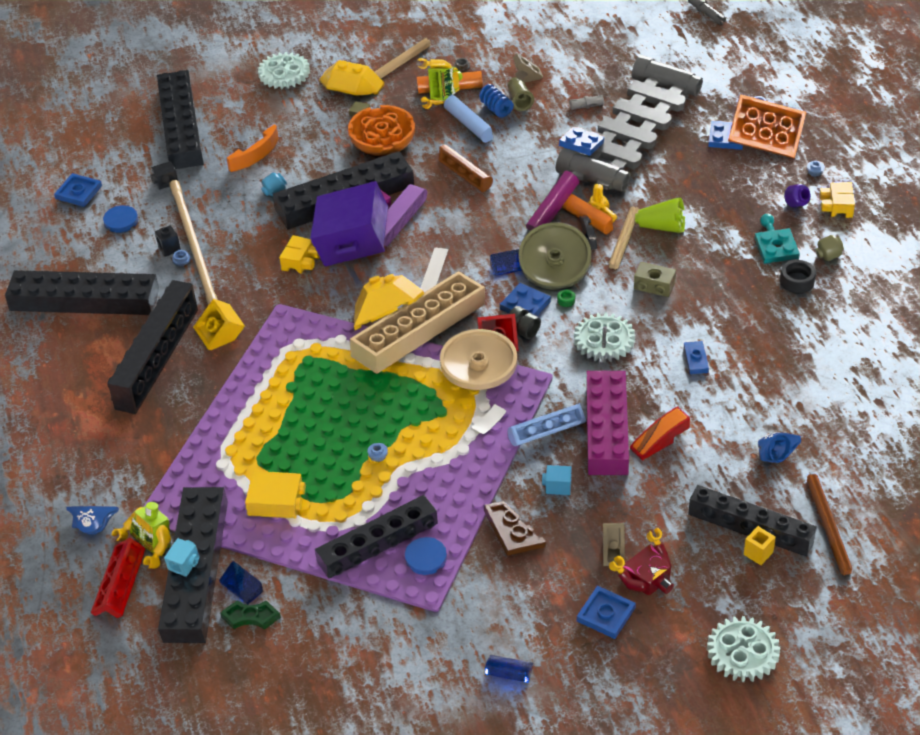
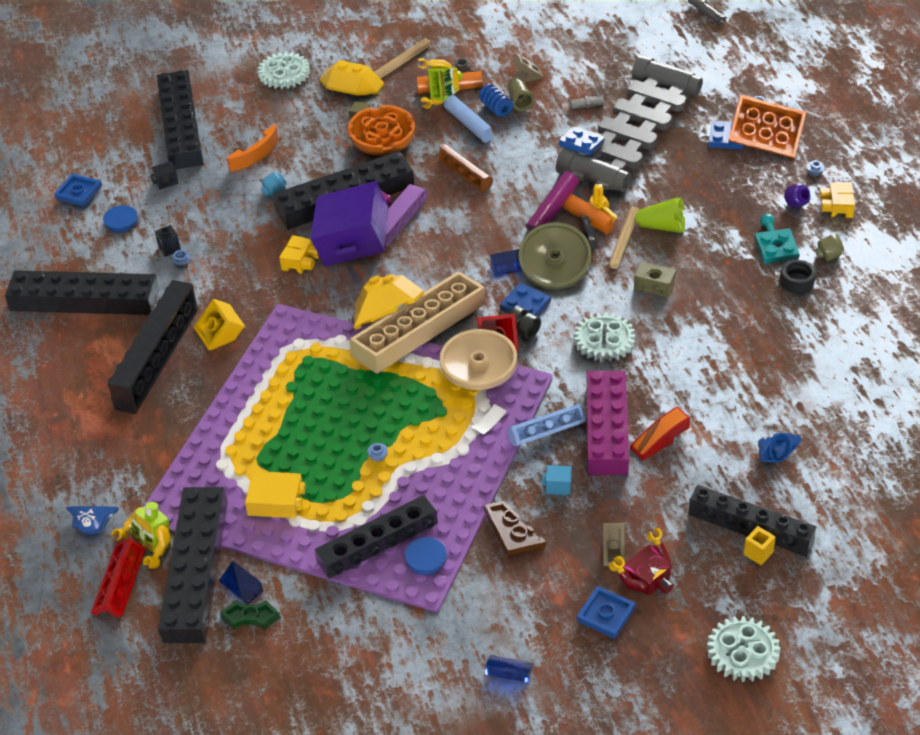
(182, 557): medium azure brick -> none
(193, 242): tan piece -> none
(434, 268): white sticker -> none
(566, 298): green tile -> none
(696, 357): blue plate -> none
(829, 525): dark orange axle -> none

